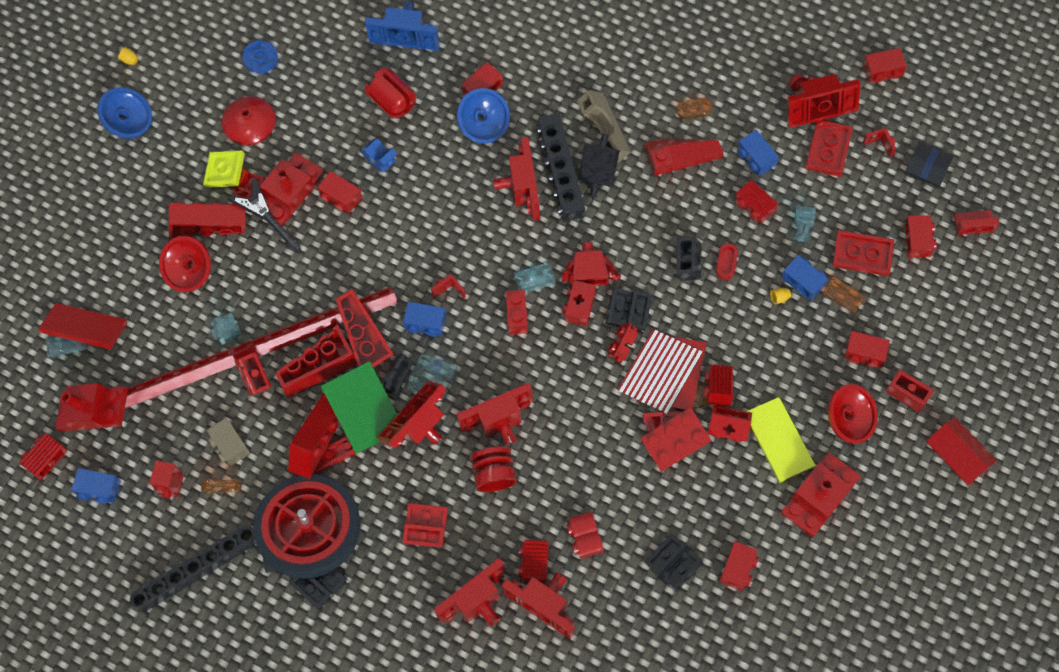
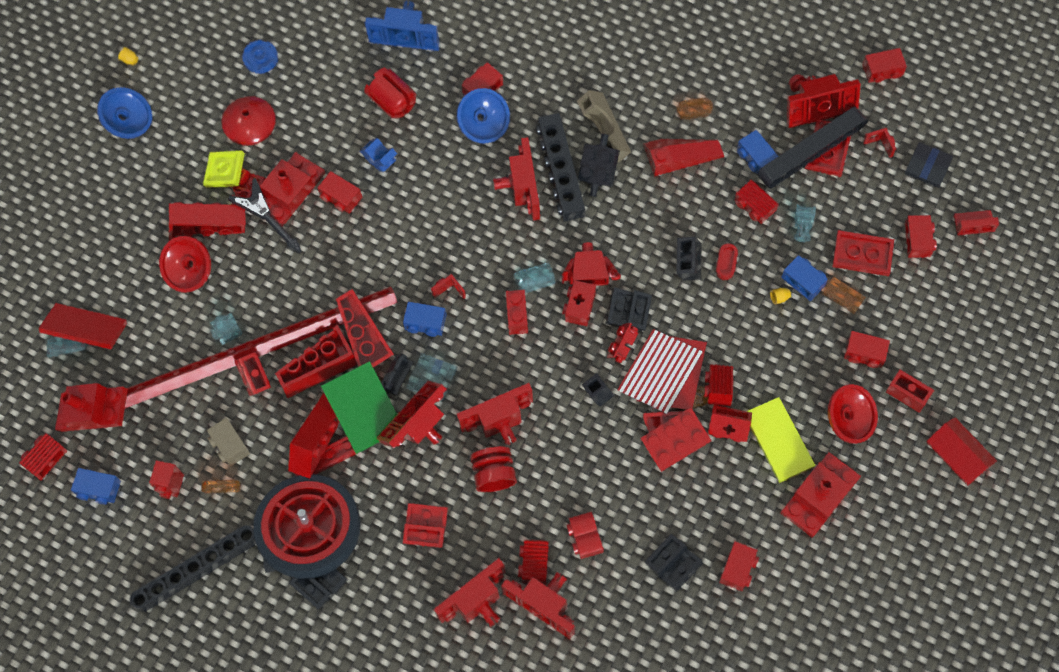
(598, 390): none -> black brick
(812, 147): none -> black beam

